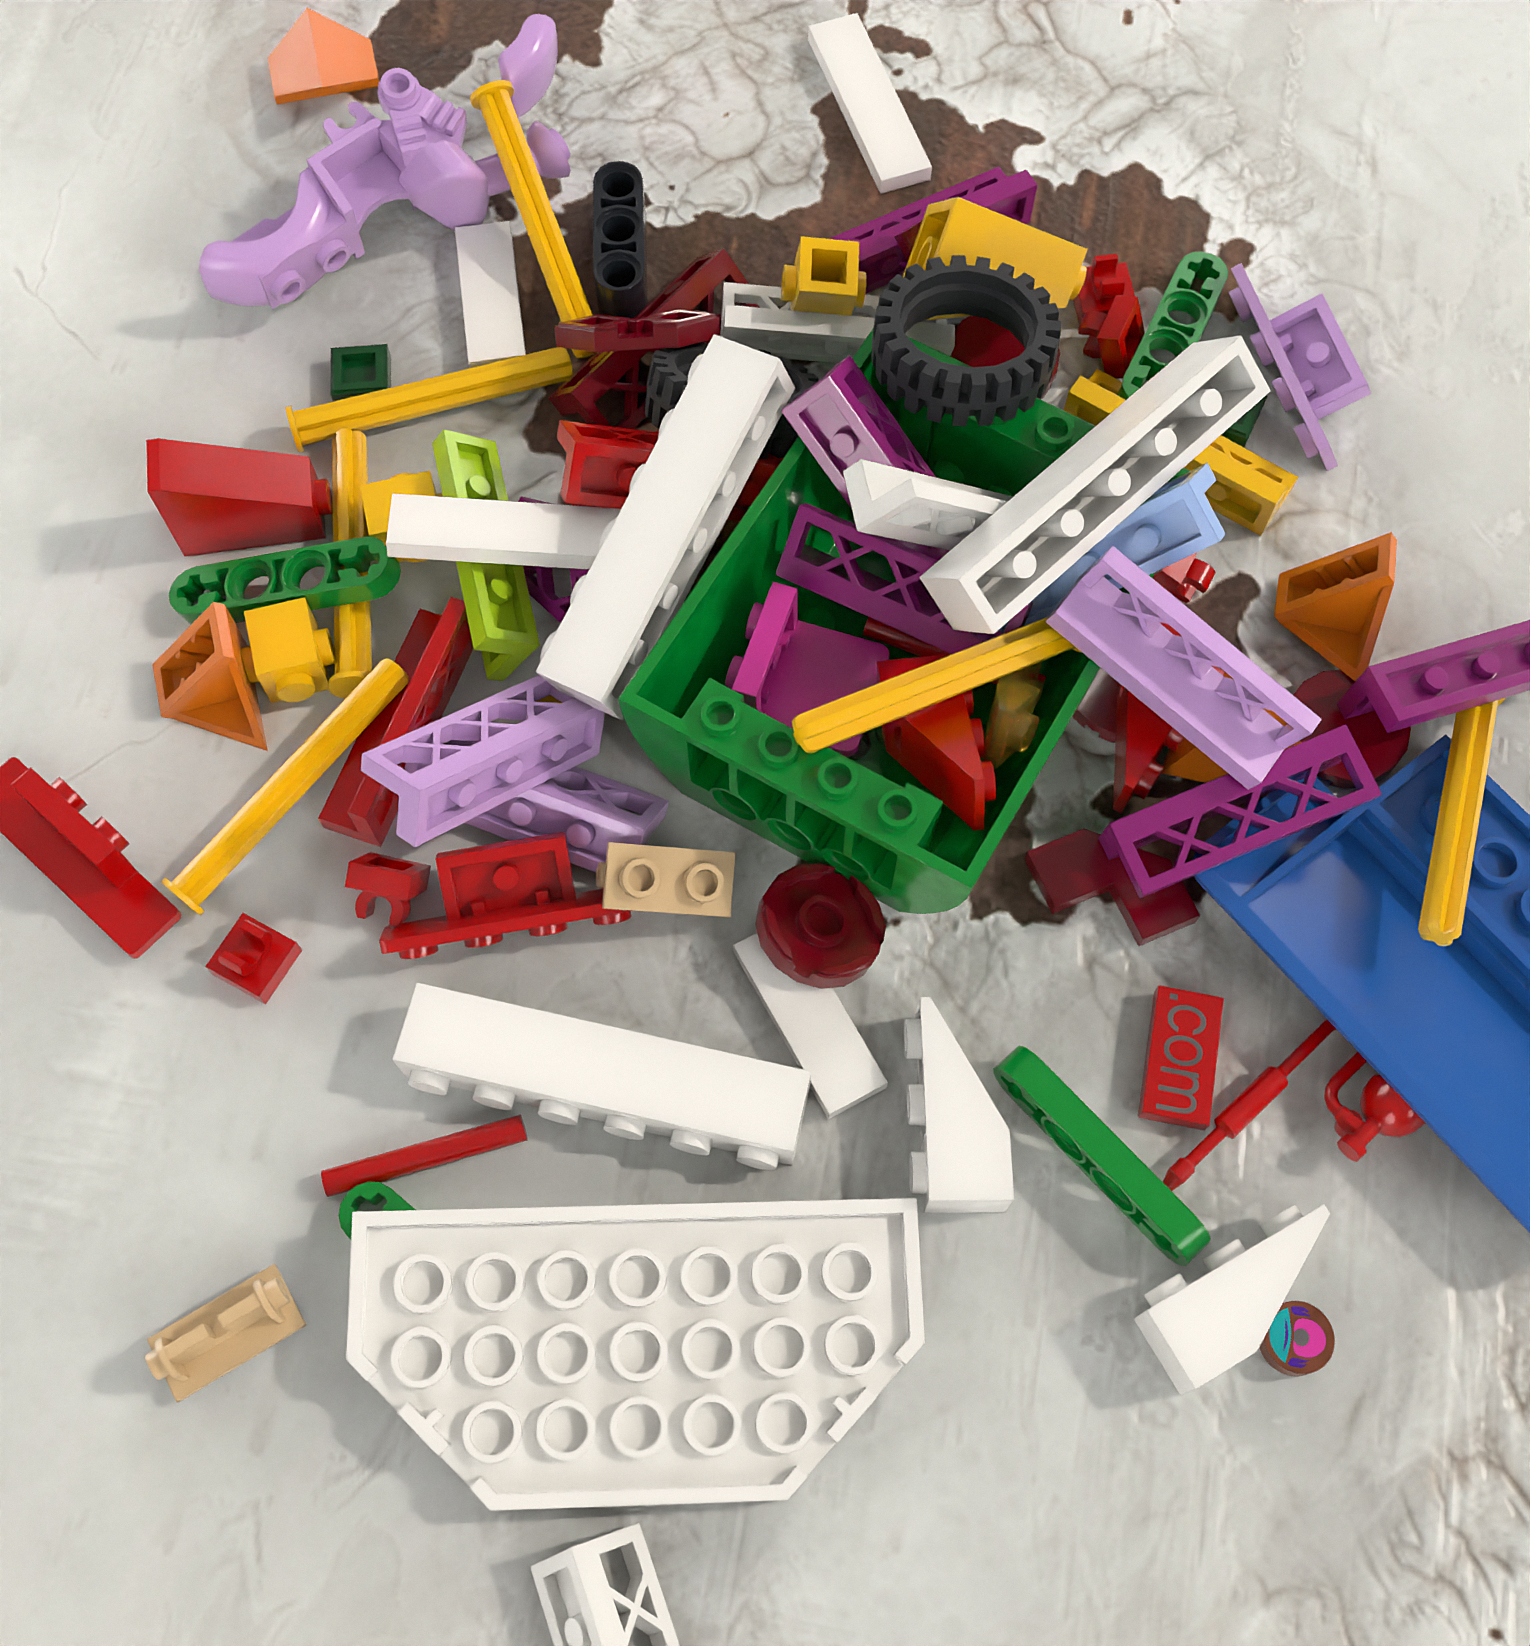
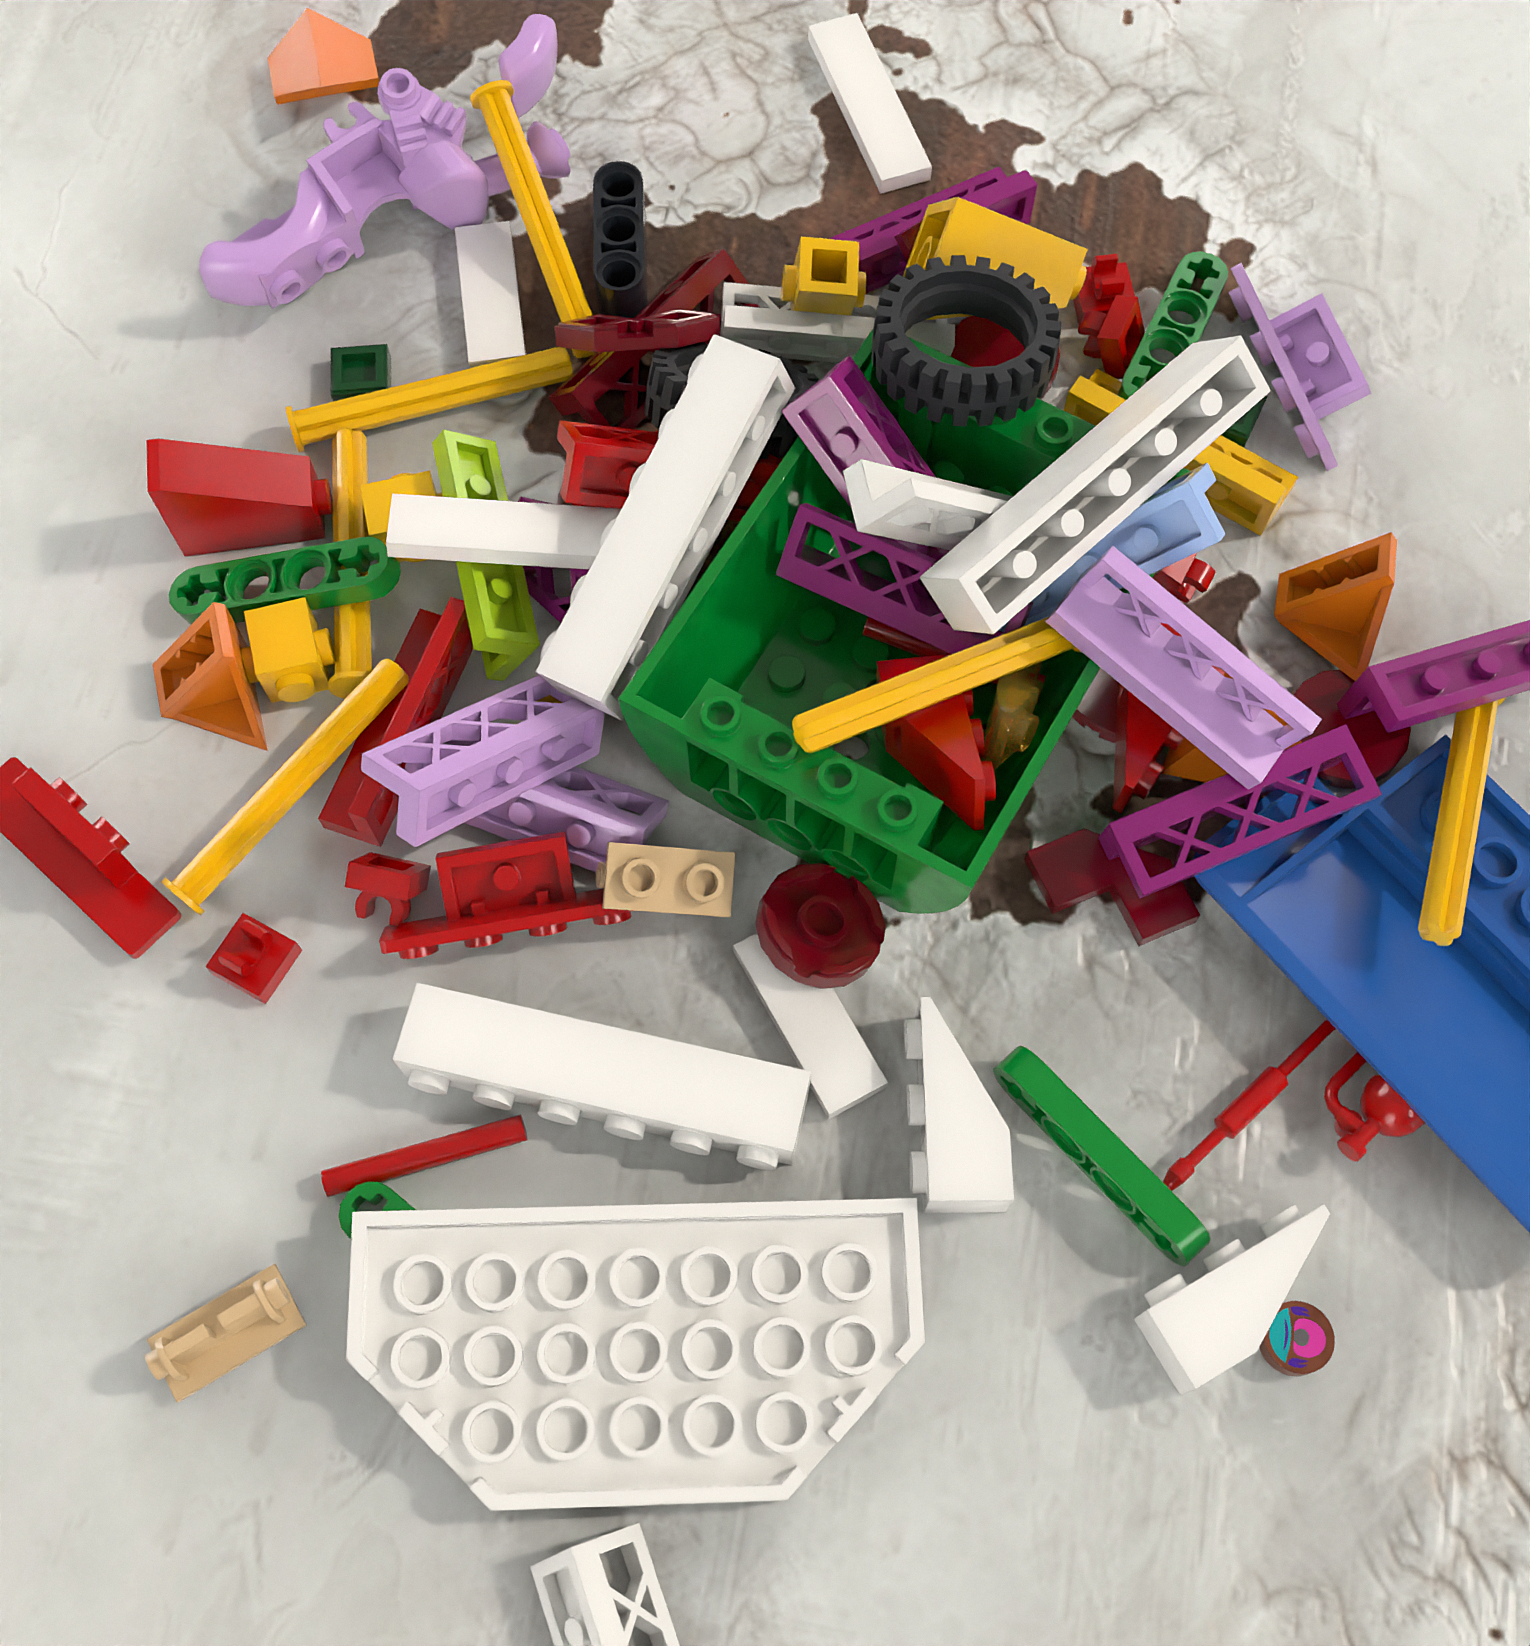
(800, 664): dark pink bracket -> none
(1181, 1058): red tile -> none

